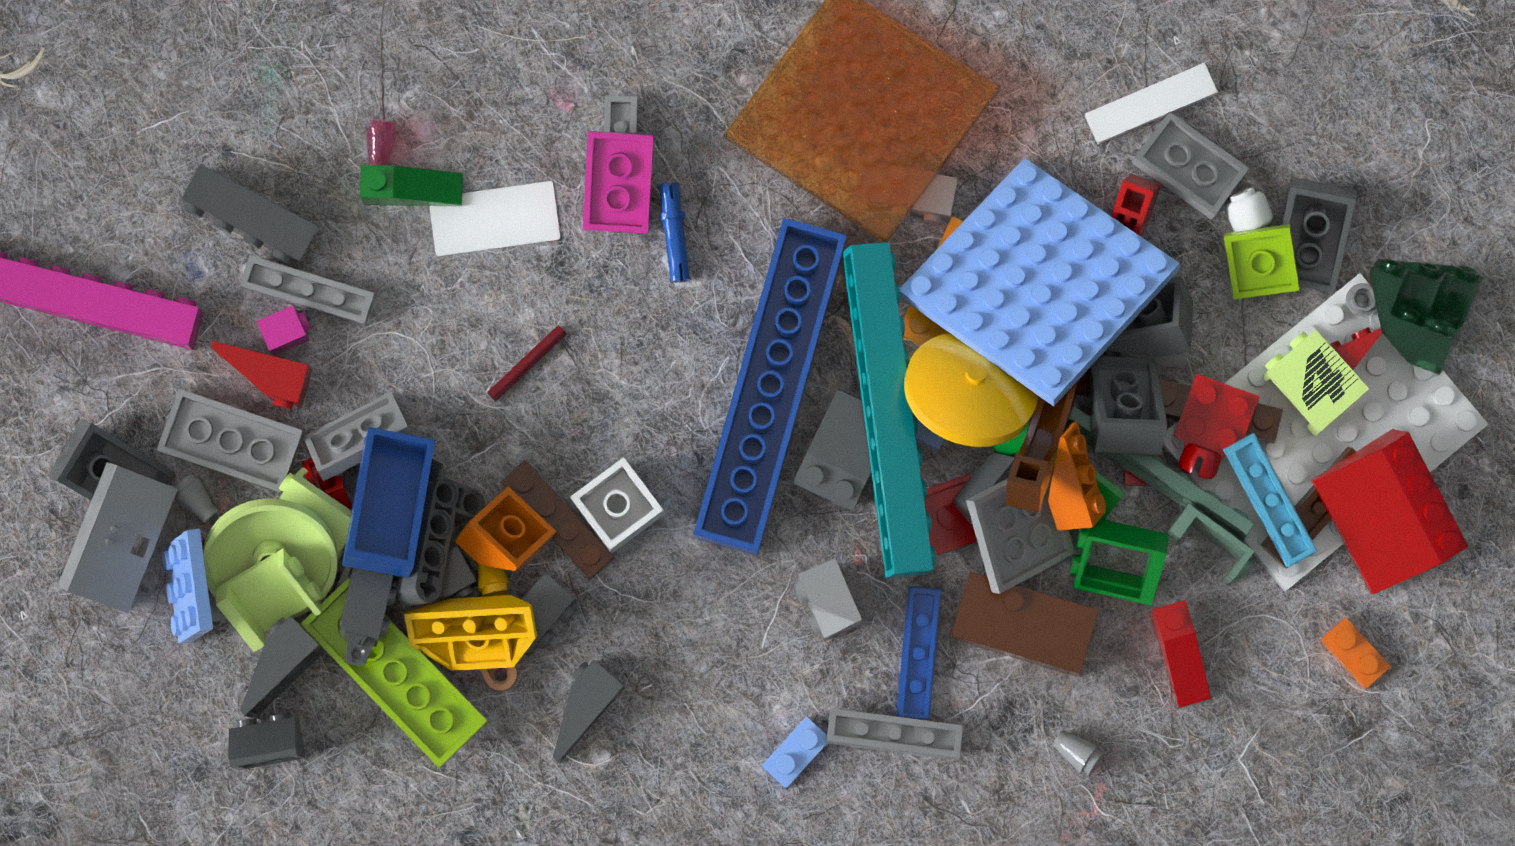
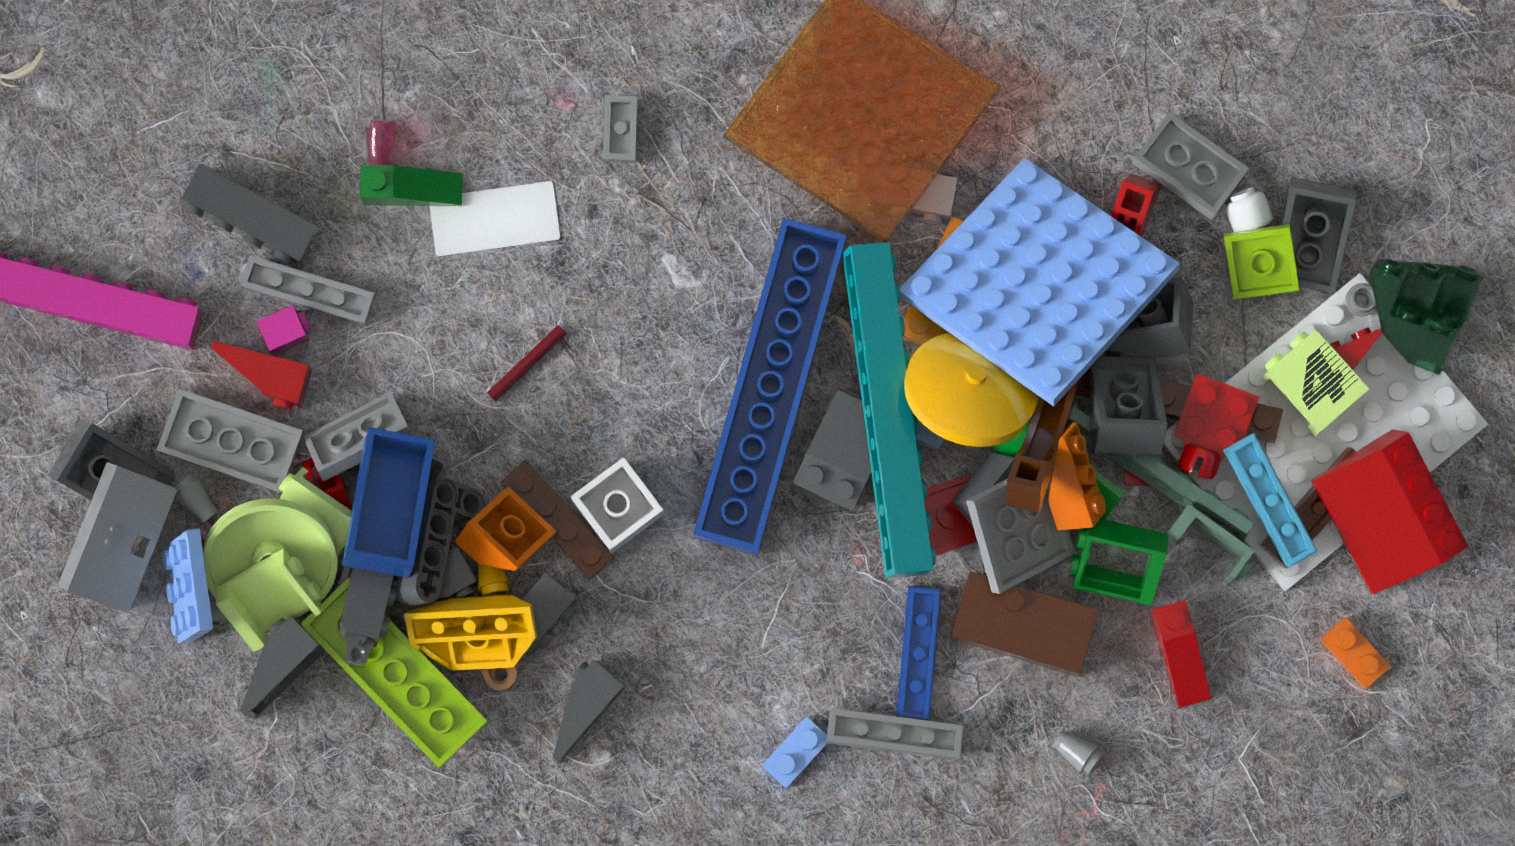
(266, 742): dark grey slope -> none
(618, 181): dark pink plate -> none
(674, 232): blue pin -> none
(828, 600): light grey slope -> none
(1151, 103): white tile -> none

